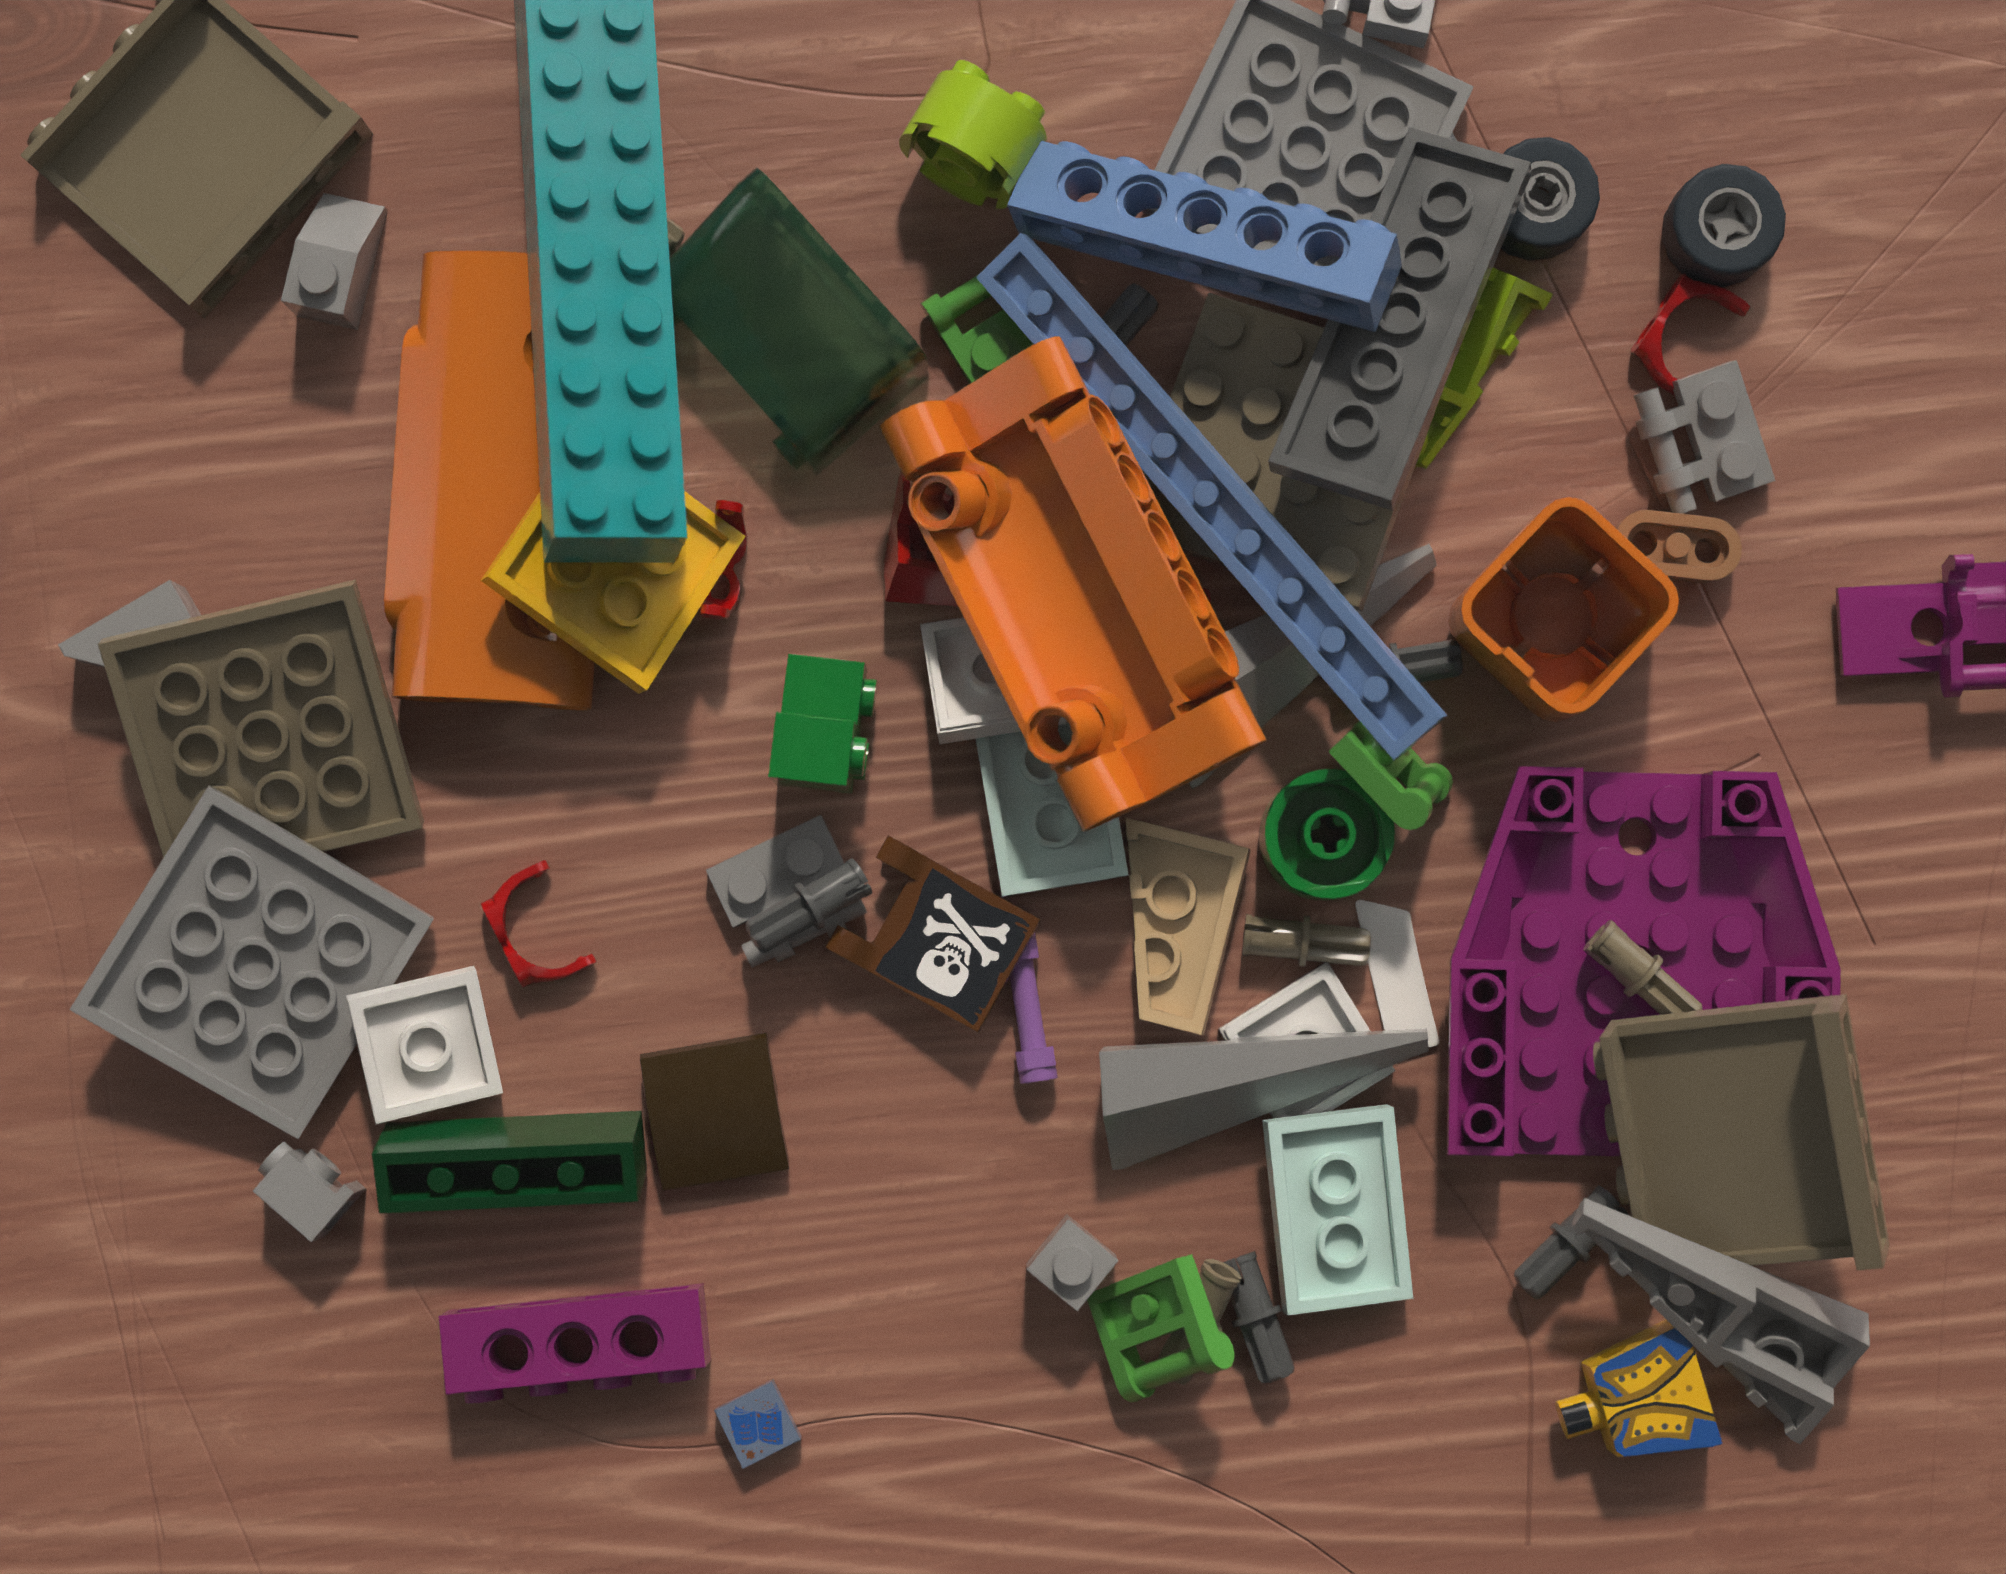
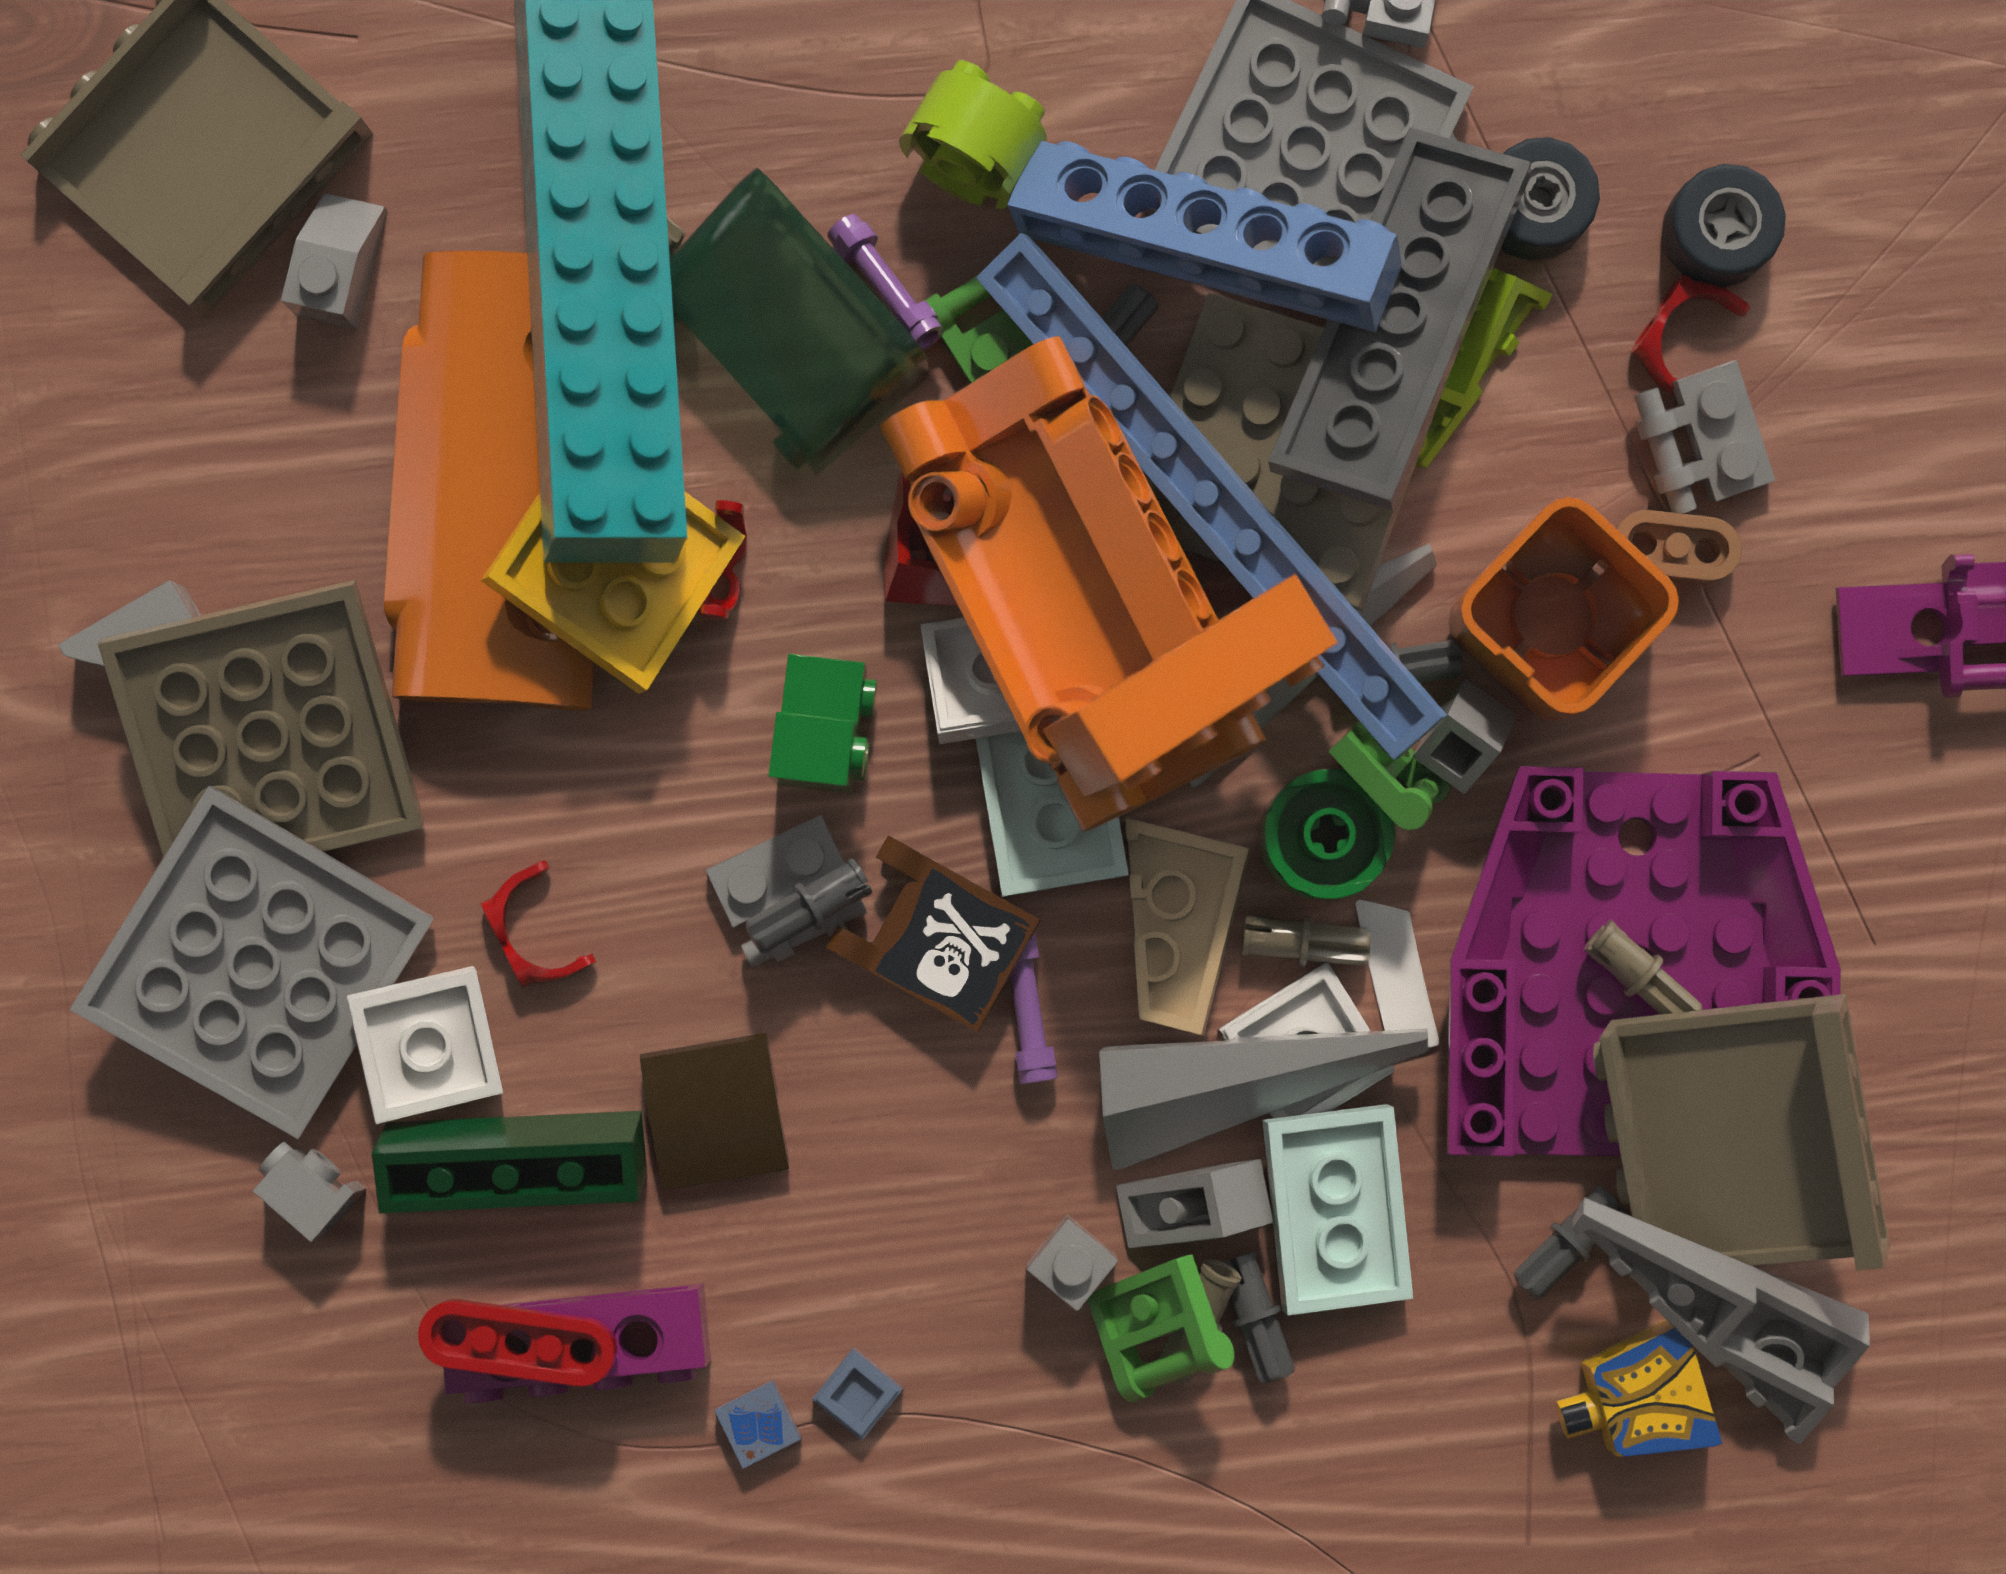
(488, 1347): none -> red plate
(855, 244): none -> medium lavender bar
(857, 1393): none -> sand blue tile
(1191, 688): none -> orange wedge
(1195, 1204): none -> light grey slope
(1466, 738): none -> light grey brick

